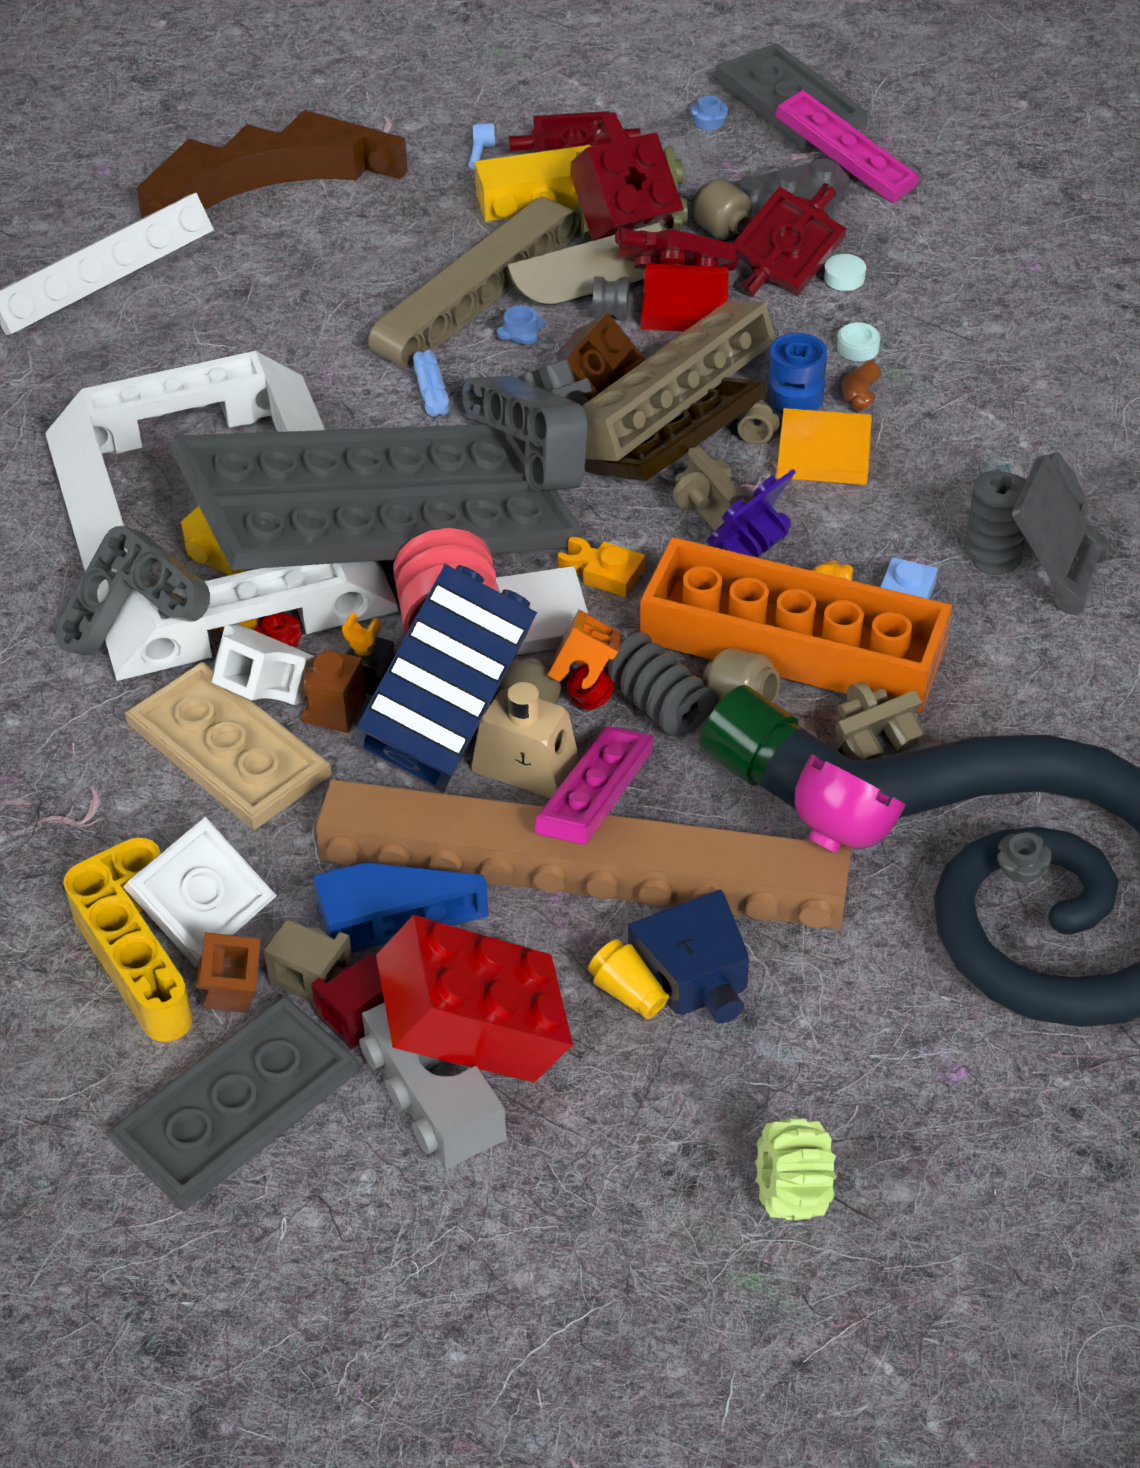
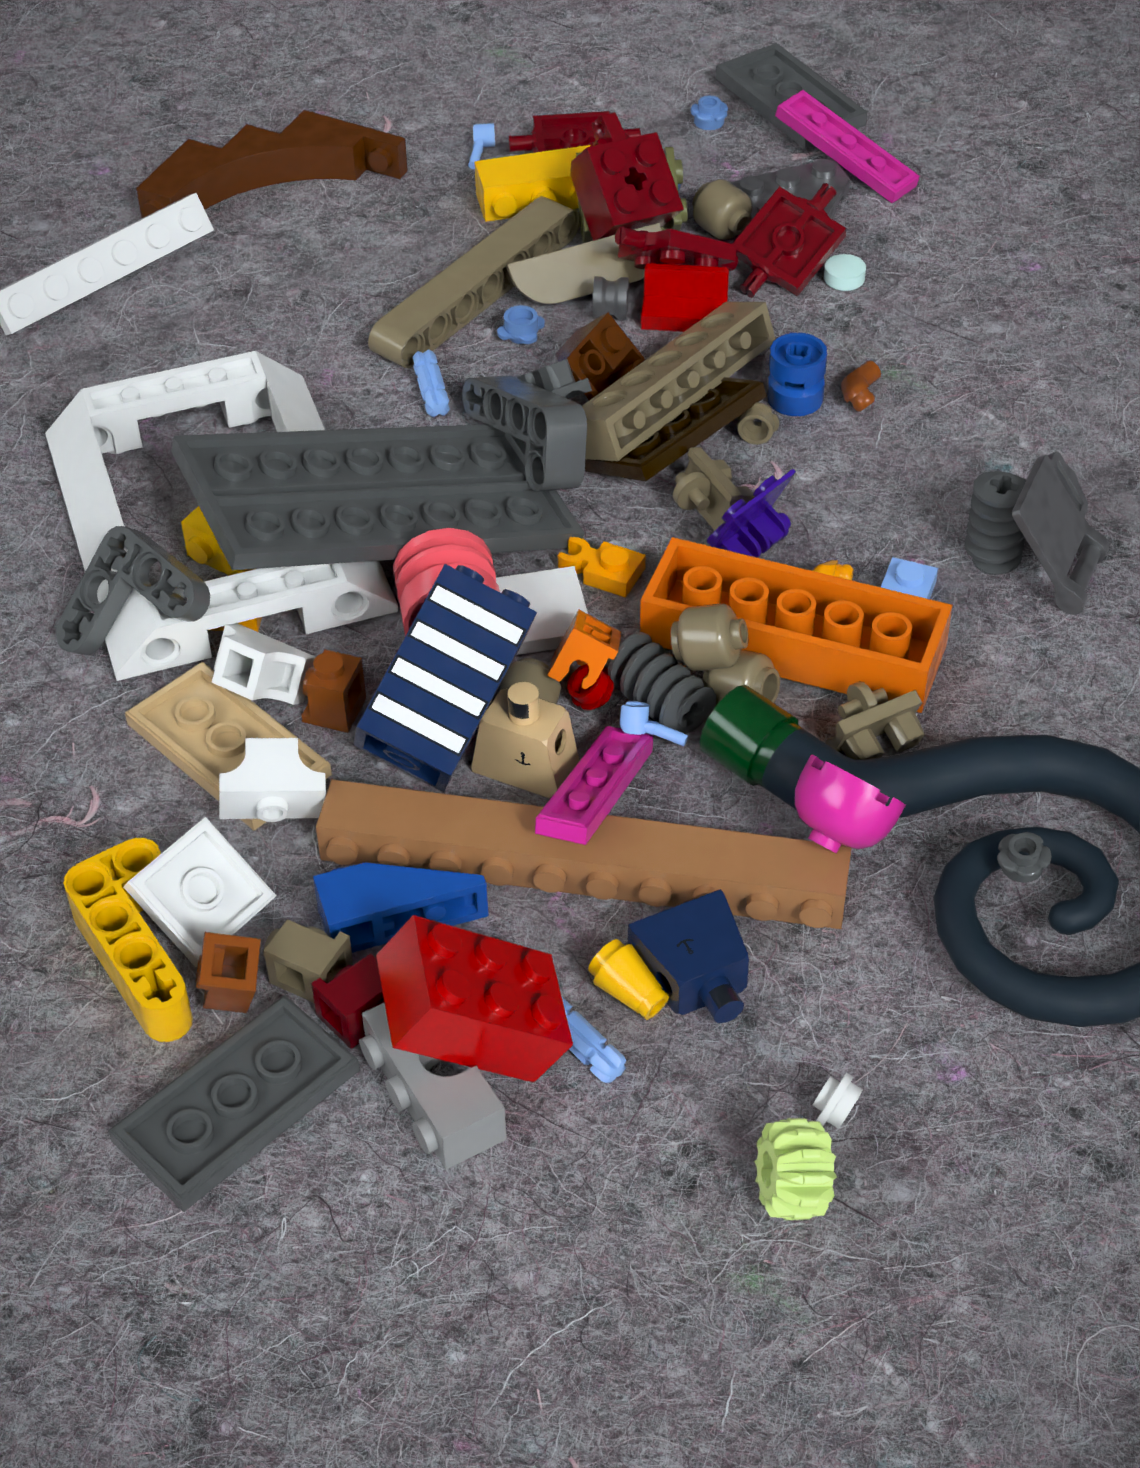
(271, 784): none -> white brick
(281, 628): red plate -> none
(375, 651): piece -> none
(590, 1047): none -> light blue axle
(635, 721): none -> light blue hand
(708, 637): none -> dark tan head
(825, 446): light orange tile -> none
(836, 1100): none -> white plate
(858, 341): light aqua tile -> none

